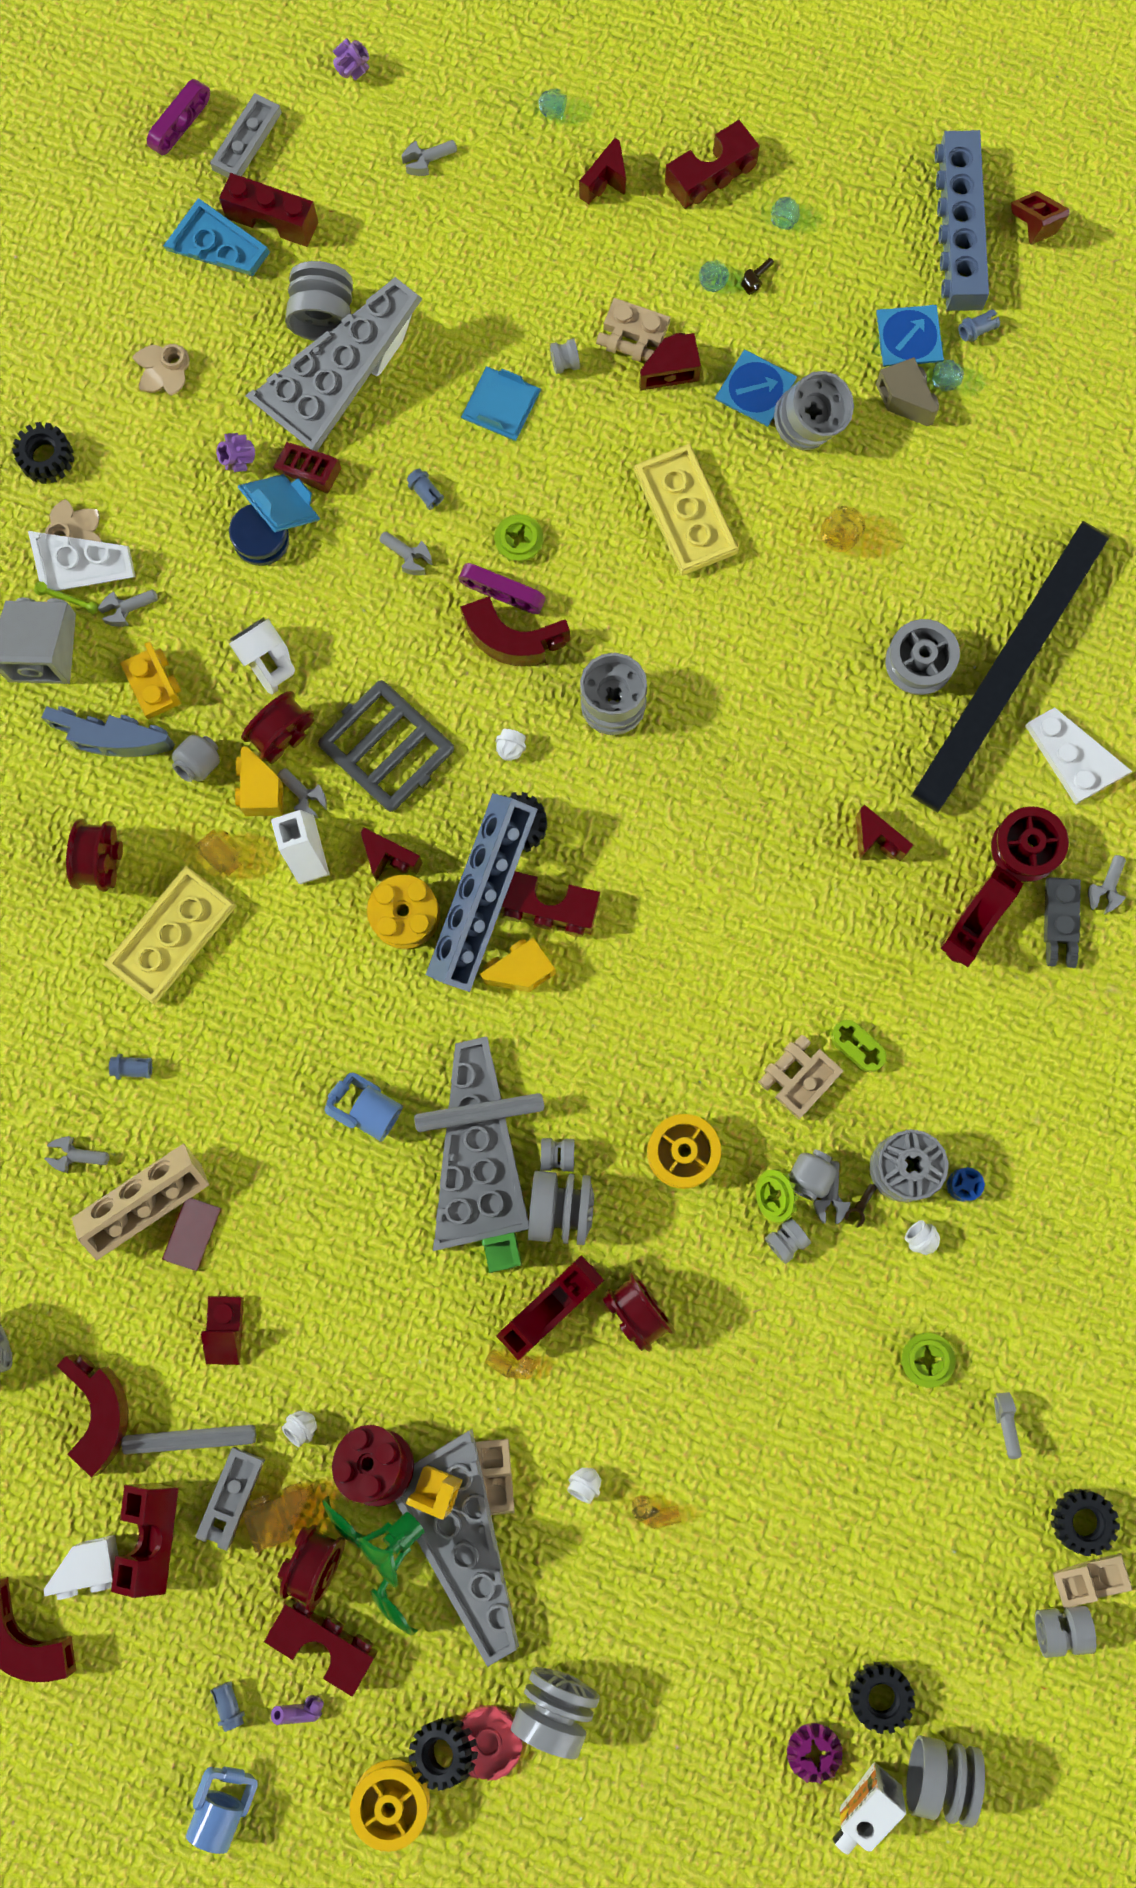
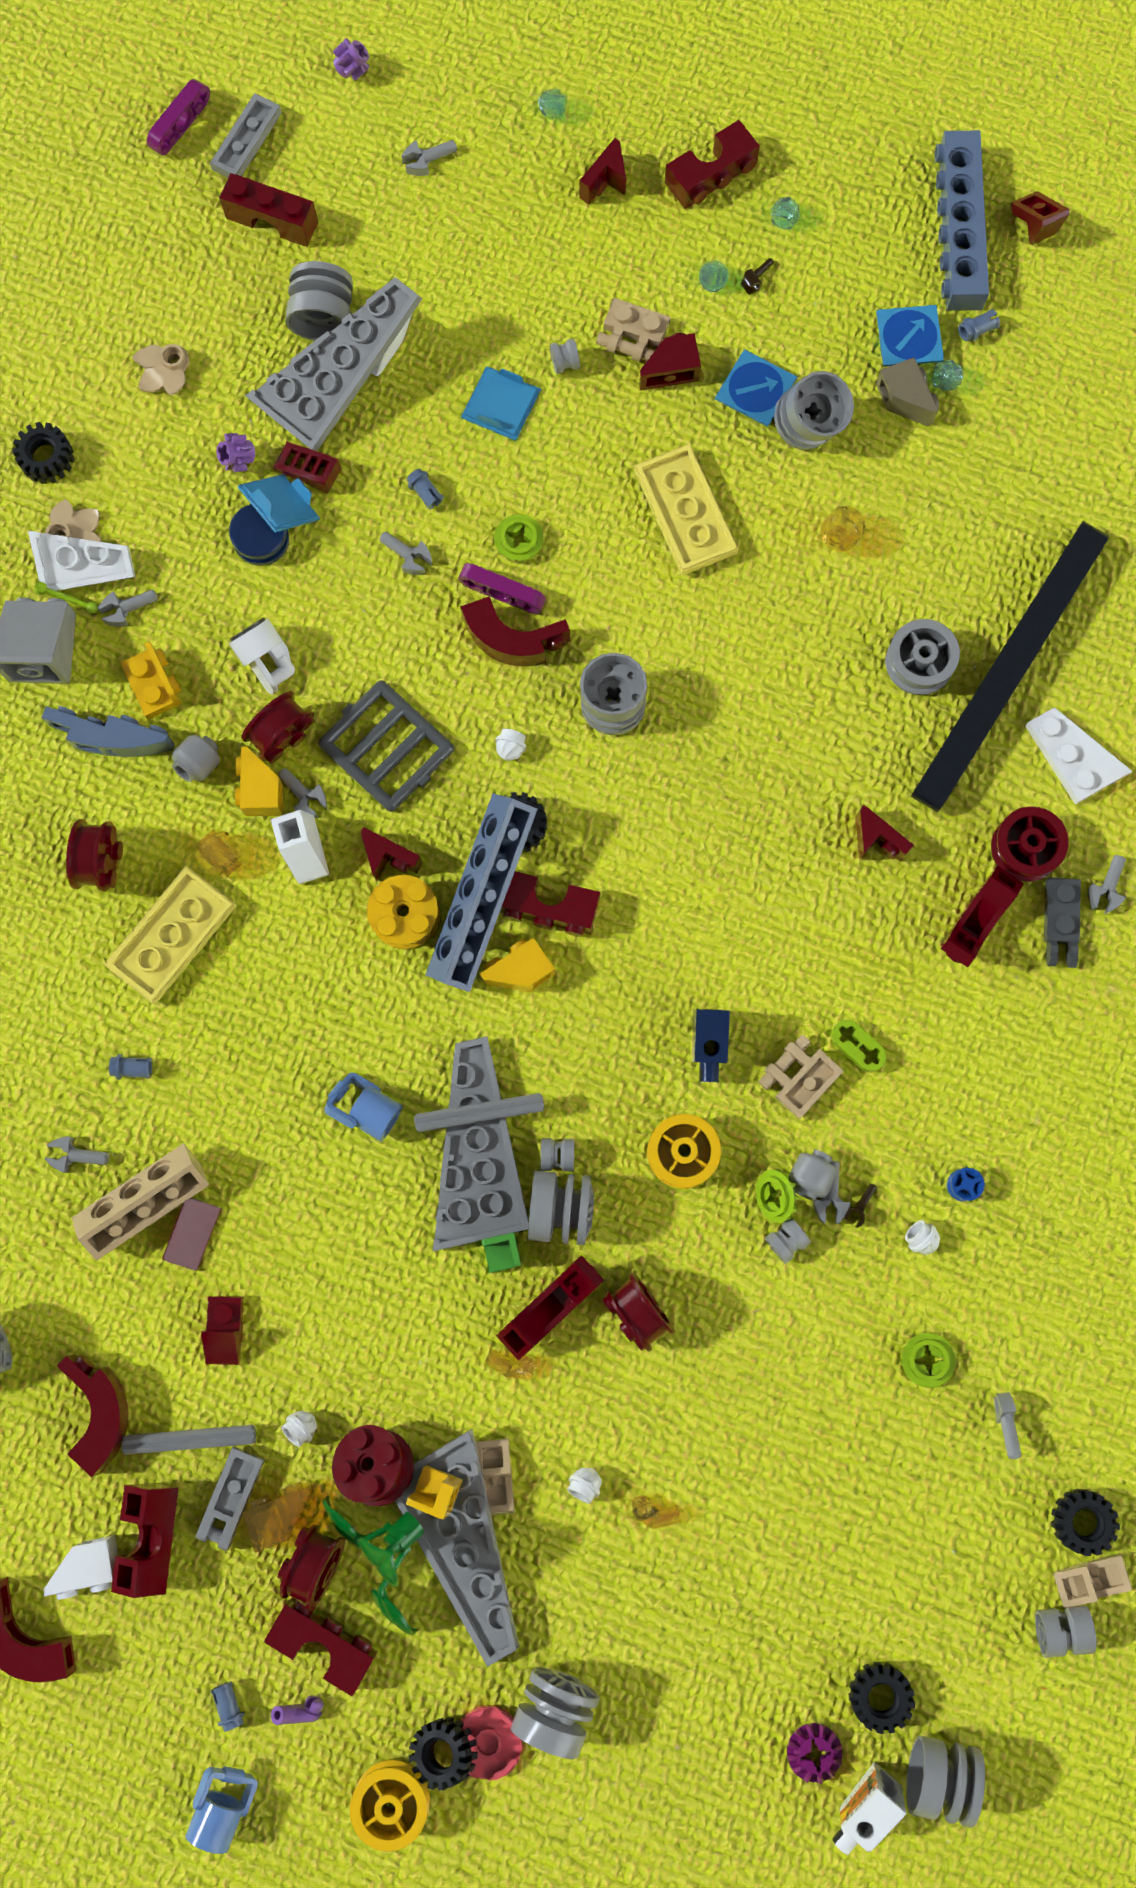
(216, 240): dark azure wing -> none
(710, 1026): none -> dark blue torso
(889, 1166): light grey wheel -> none

